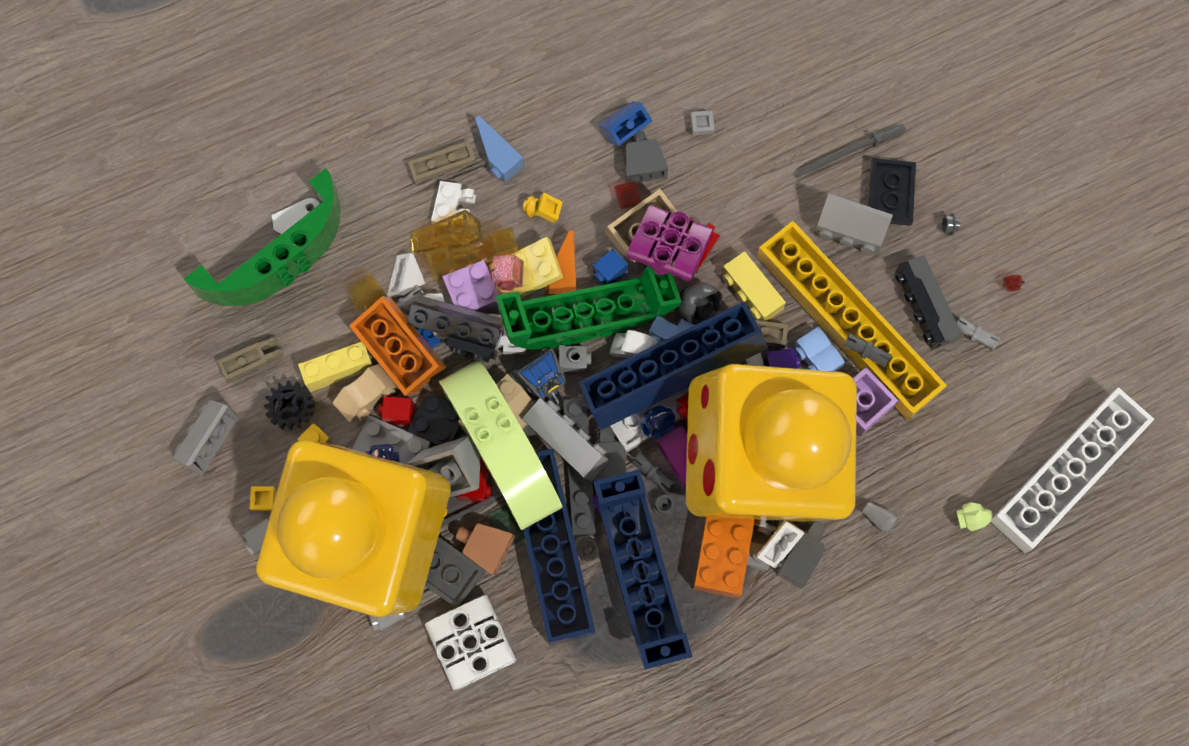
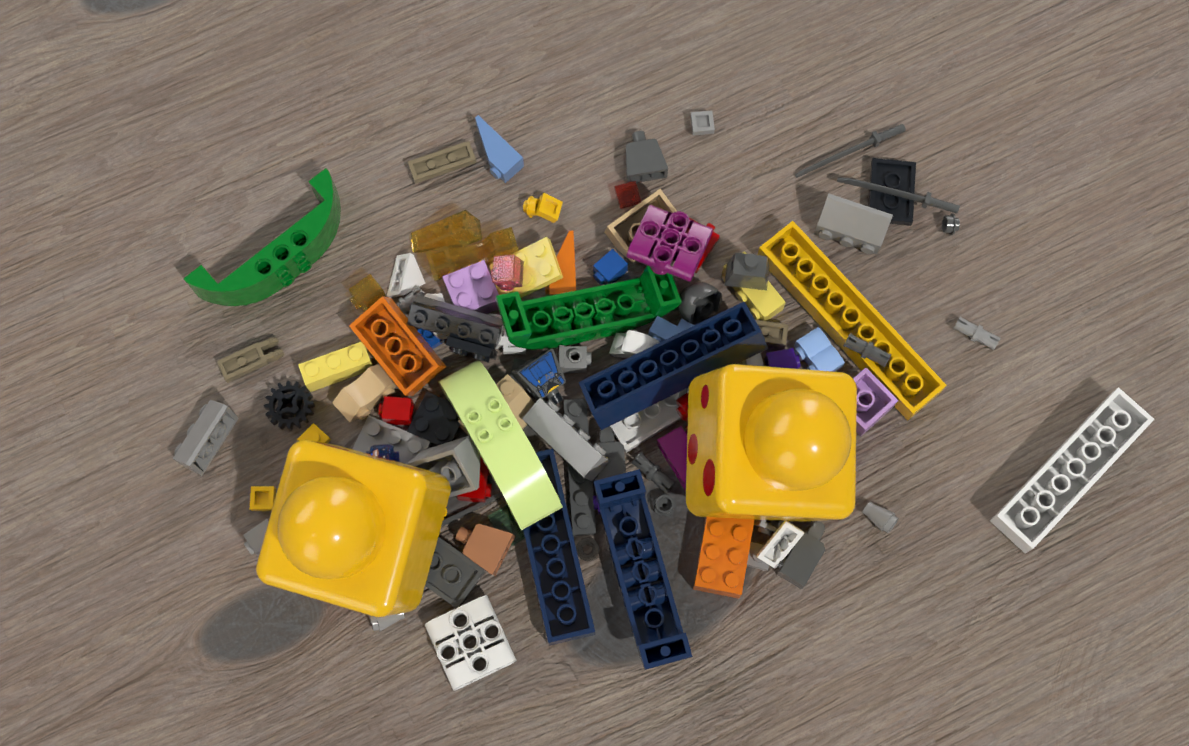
(286, 218): white piece -> none
(448, 200): white plate -> none
(625, 123): blue brick -> none
(657, 422): clear blue head -> none
(747, 271): none -> dark grey torso
(925, 200): none -> dark grey sword
(927, 302): piece -> none
(973, 516): yellowish green rock -> none
(1013, 283): clear red plate -> none

